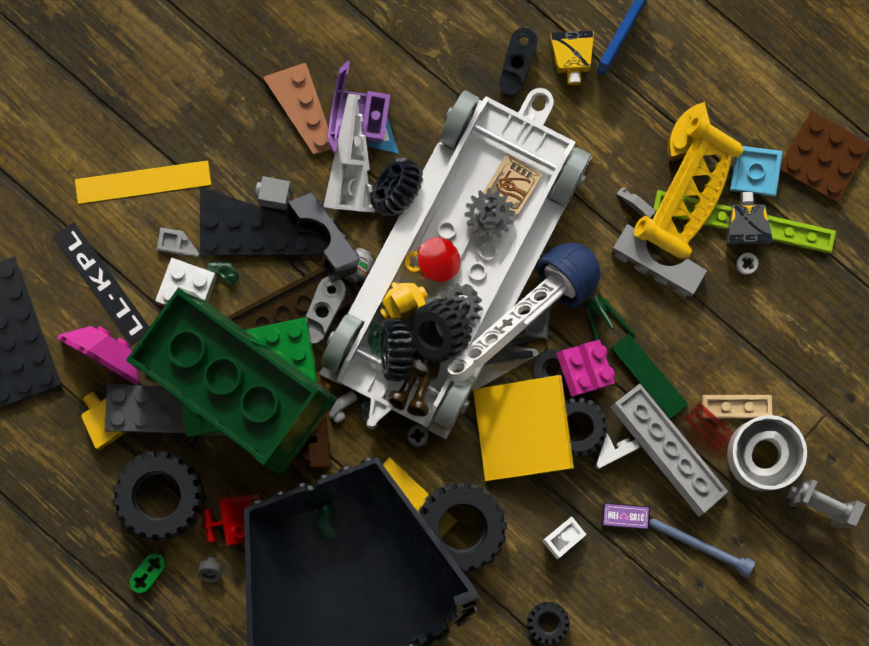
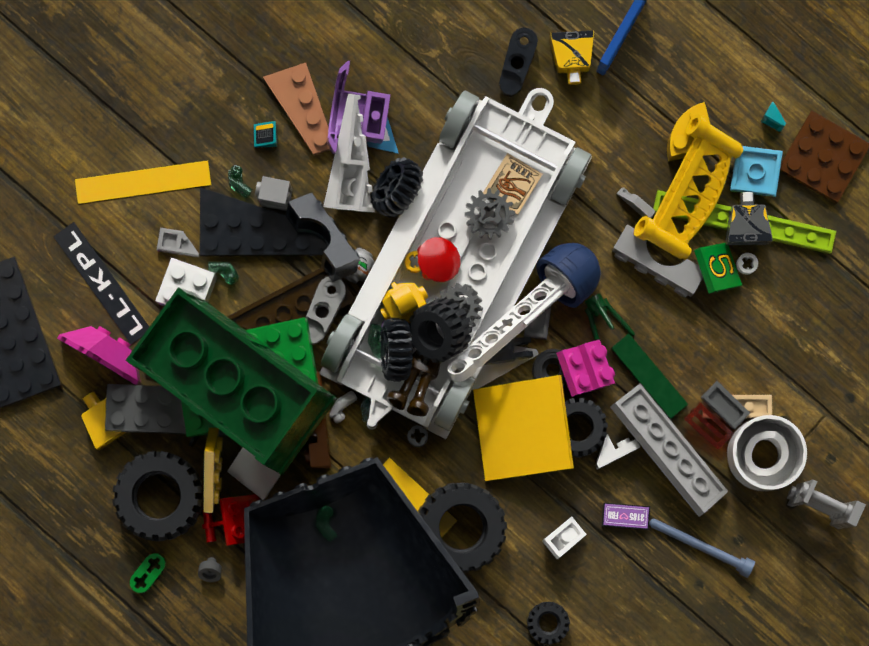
(212, 470): none -> yellow plate
(236, 183): none -> clear green arm
(253, 474): none -> white tile
(265, 134): none -> slope
(717, 267): none -> green tile
(725, 405): none -> dark grey tile
(774, 118): none -> teal slope

